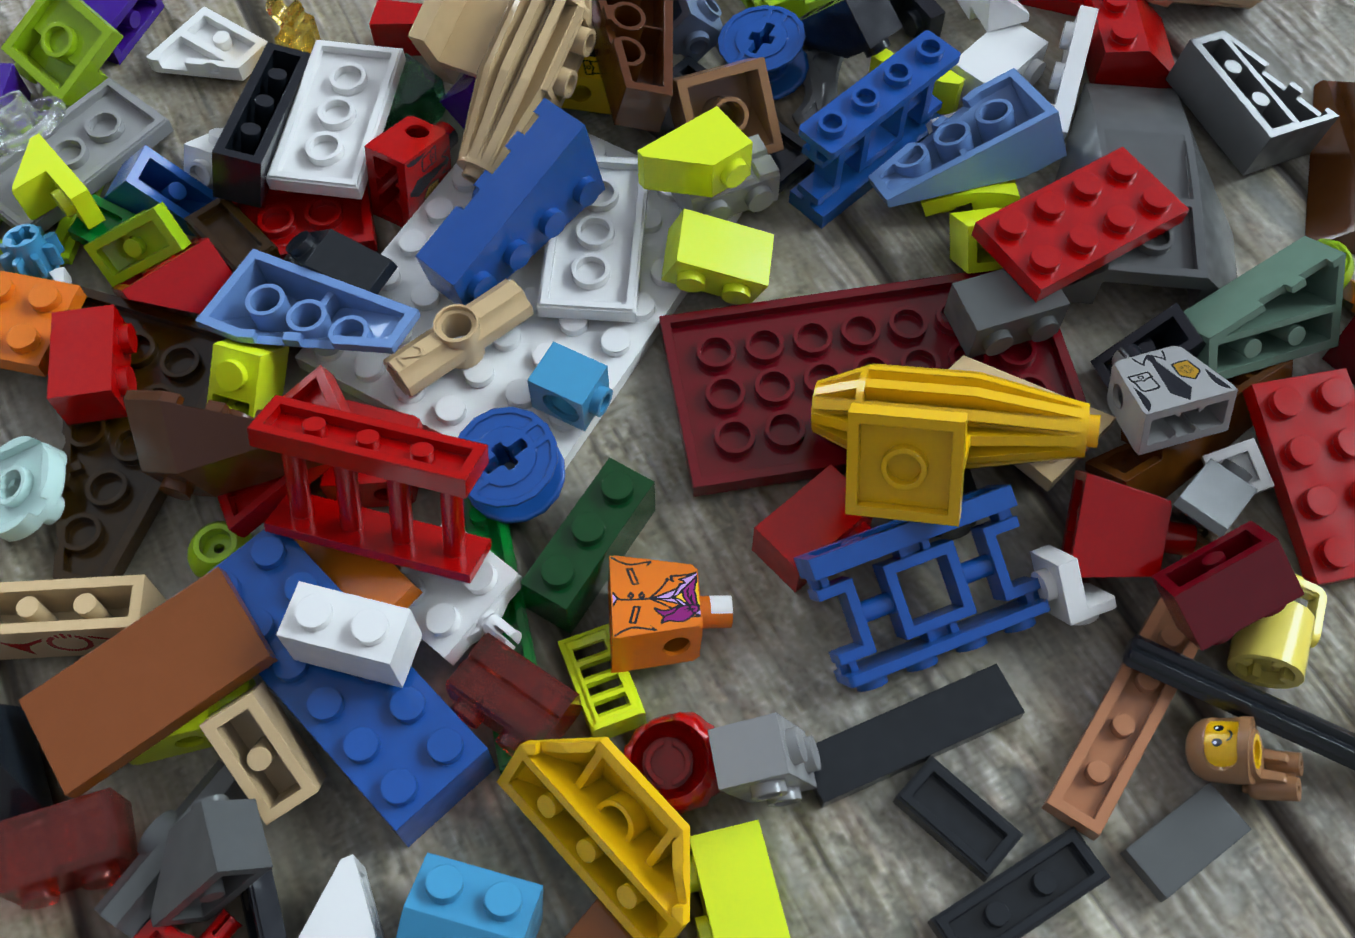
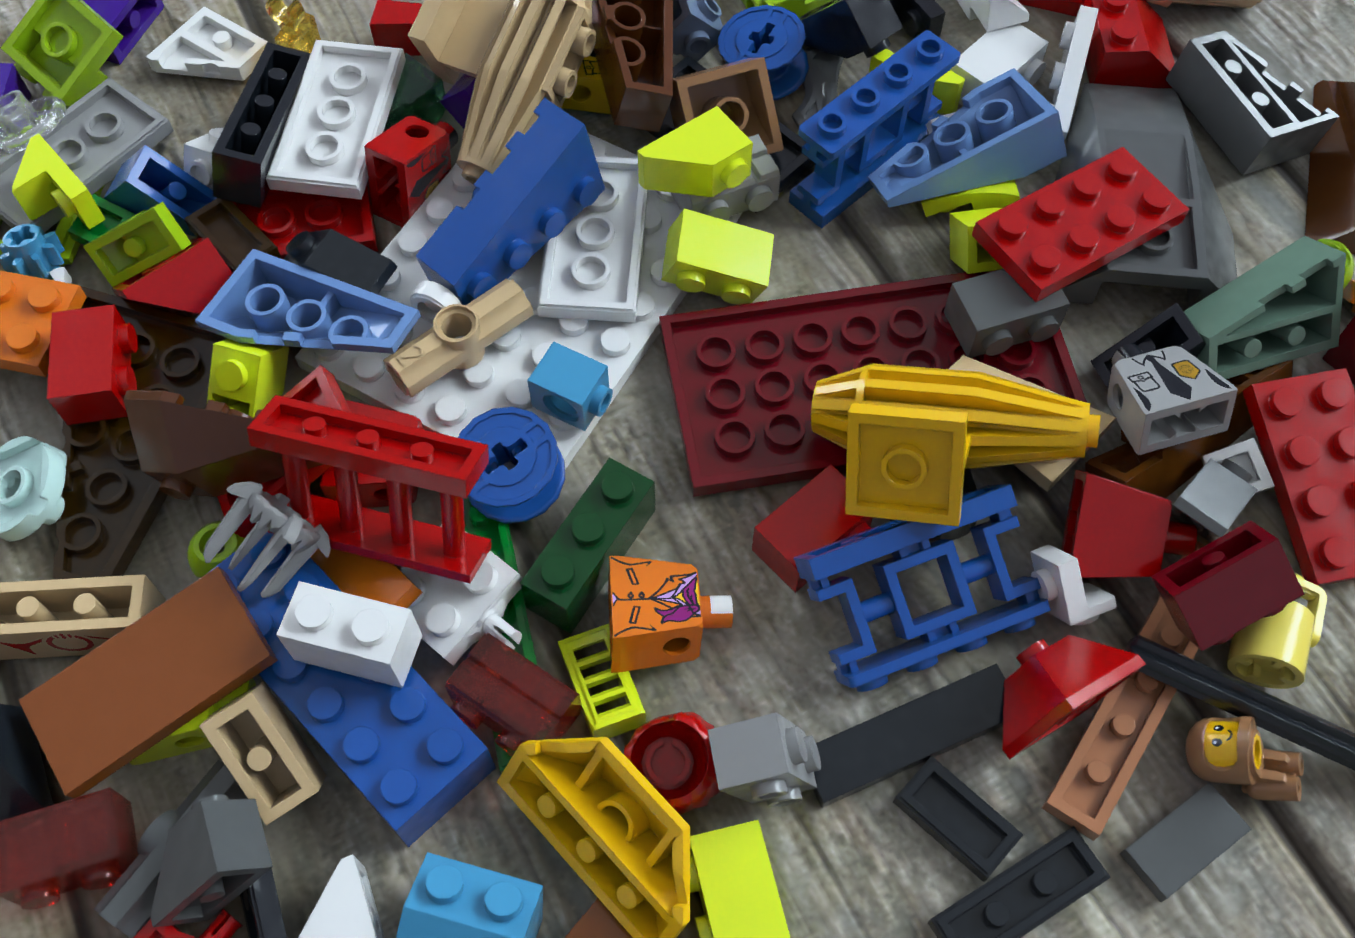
(273, 515): none -> light grey piece
(431, 298): none -> white tile
(1058, 686): none -> red slope

